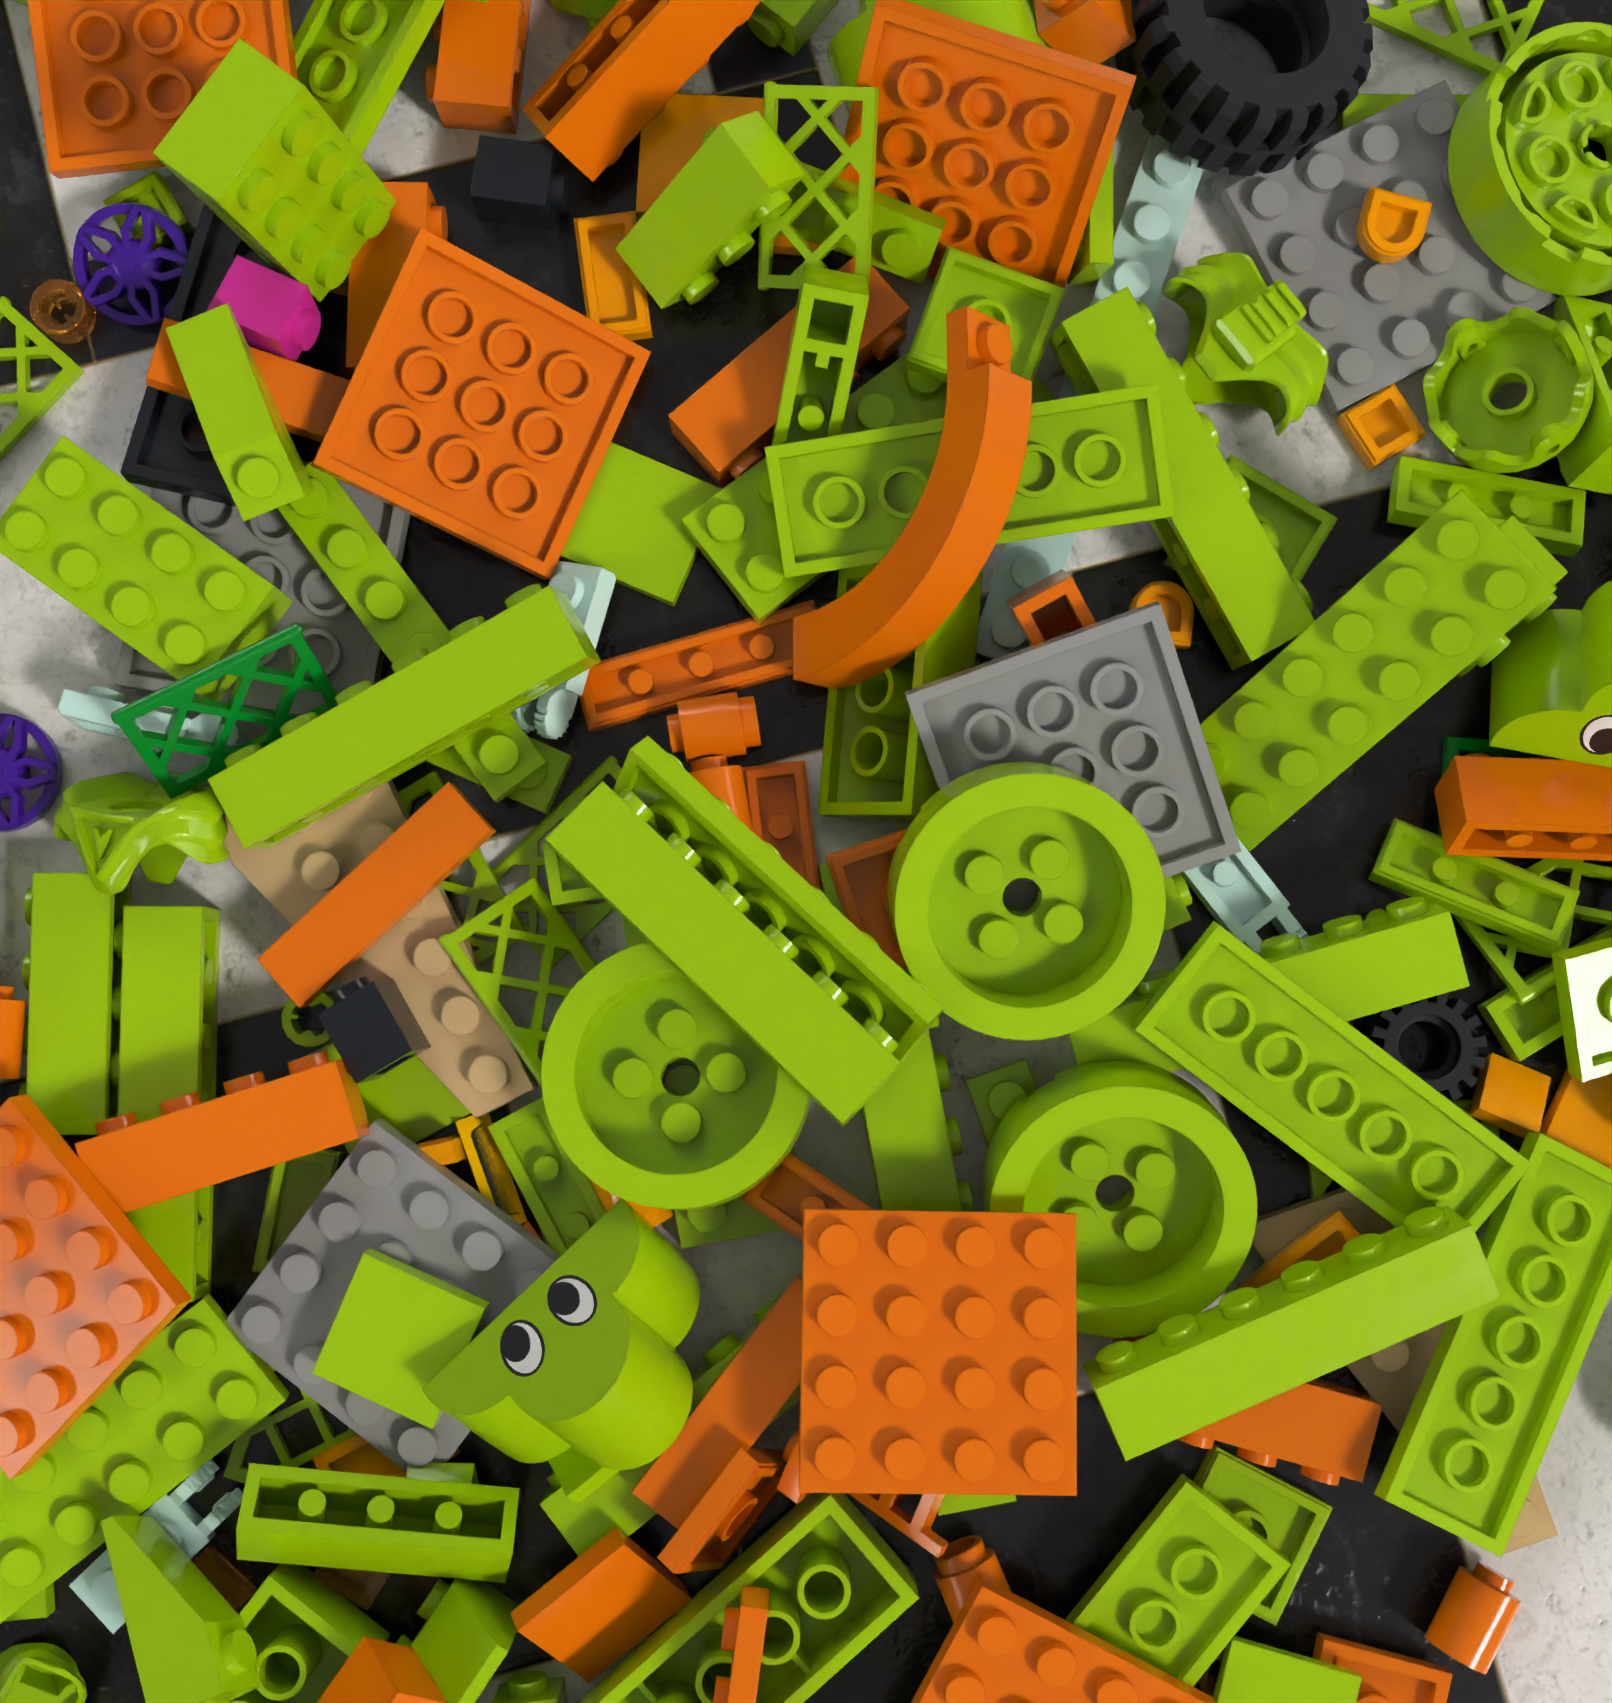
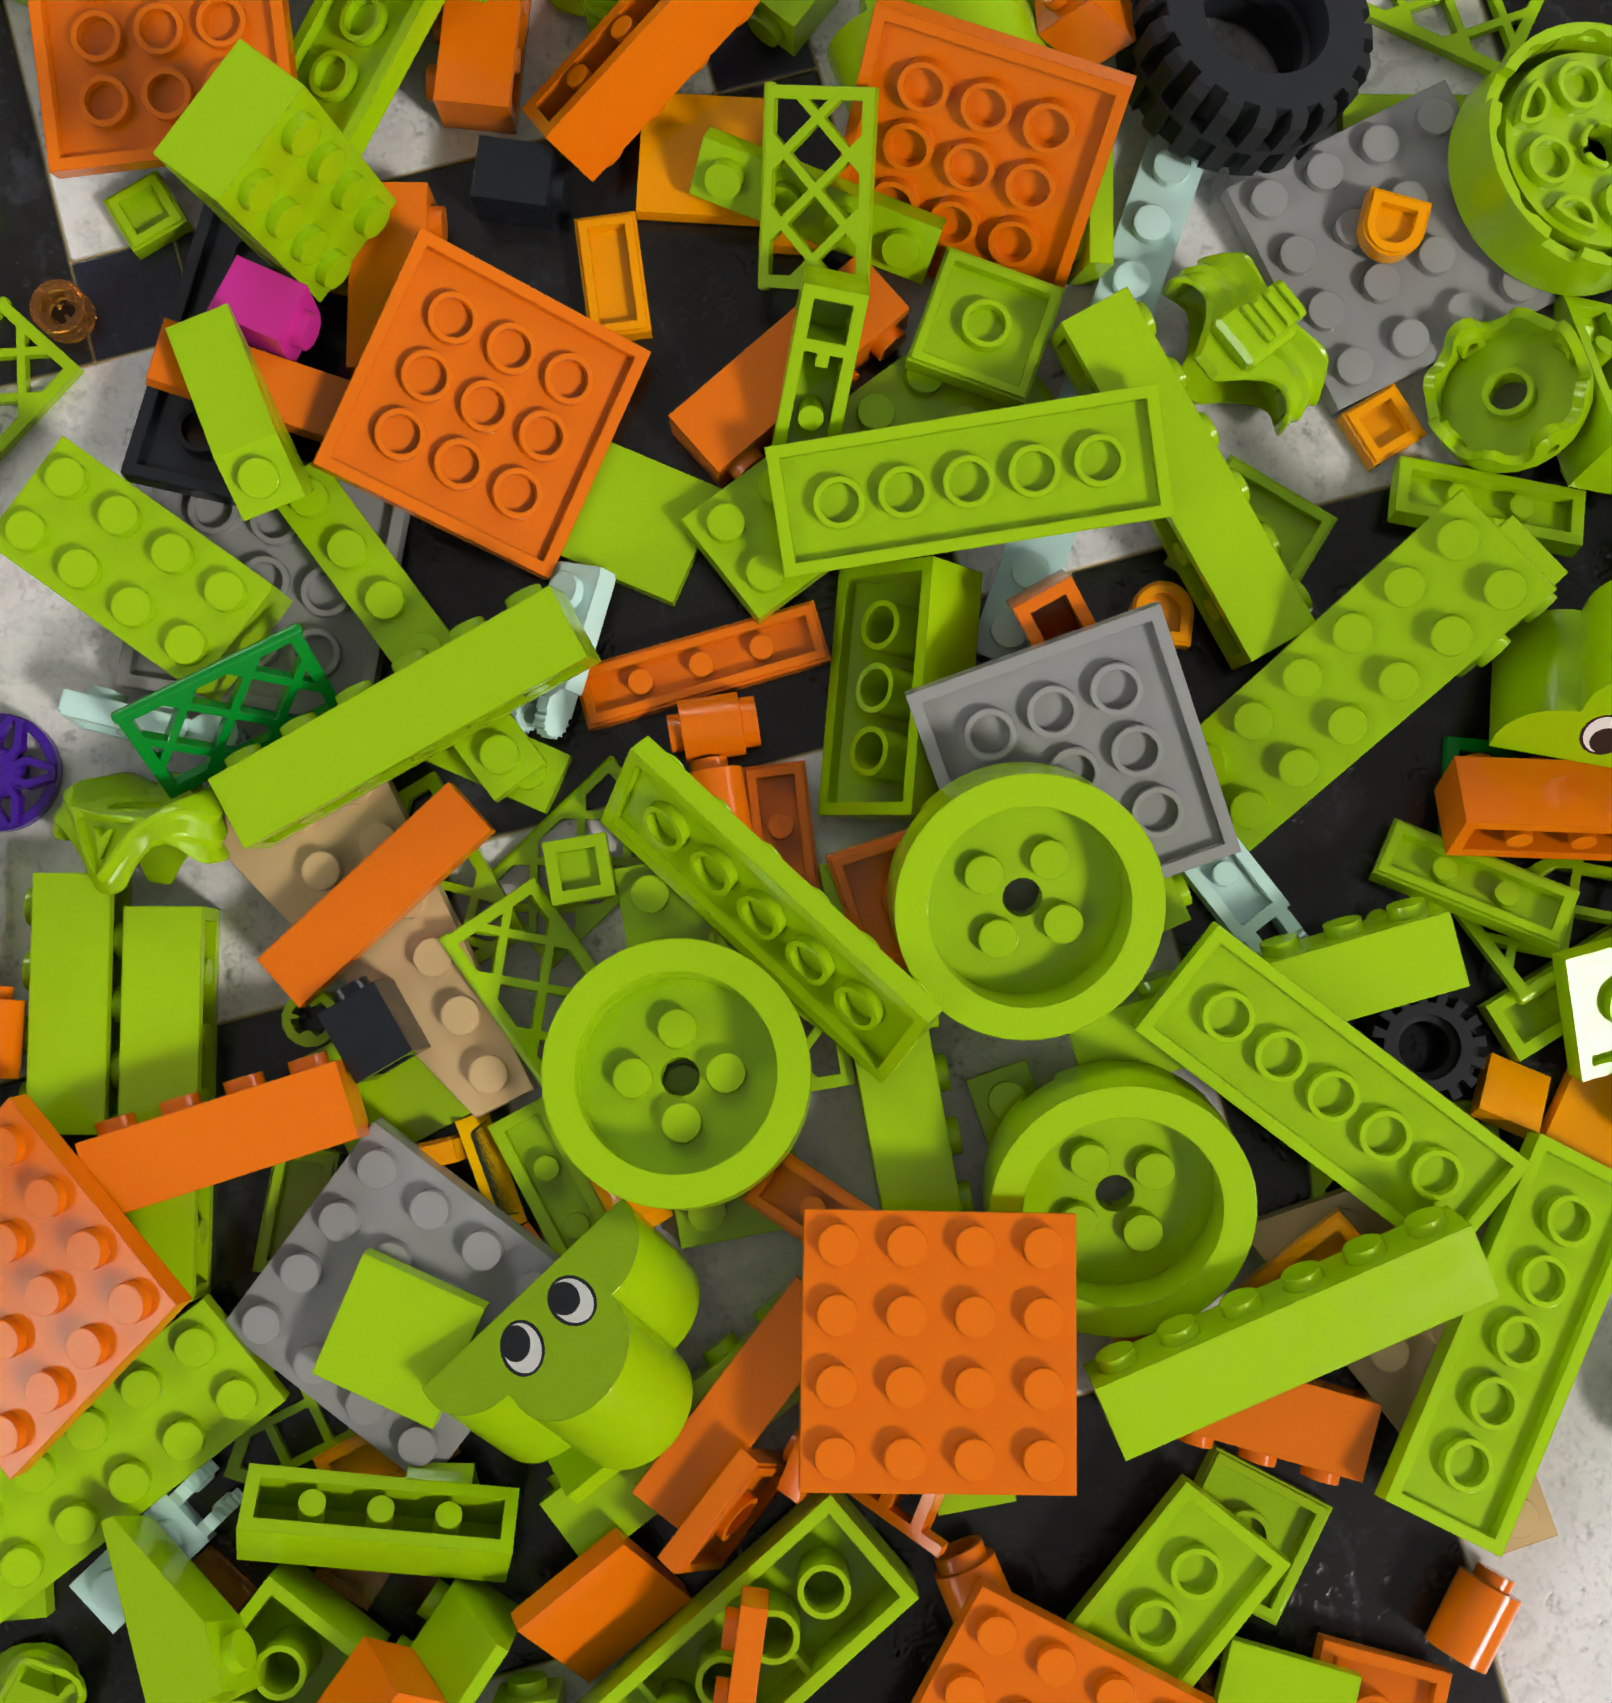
(130, 262): dark purple wheel -> none
(711, 210): lime brick -> none
(724, 953): lime brick -> none
(950, 528): orange arch -> none

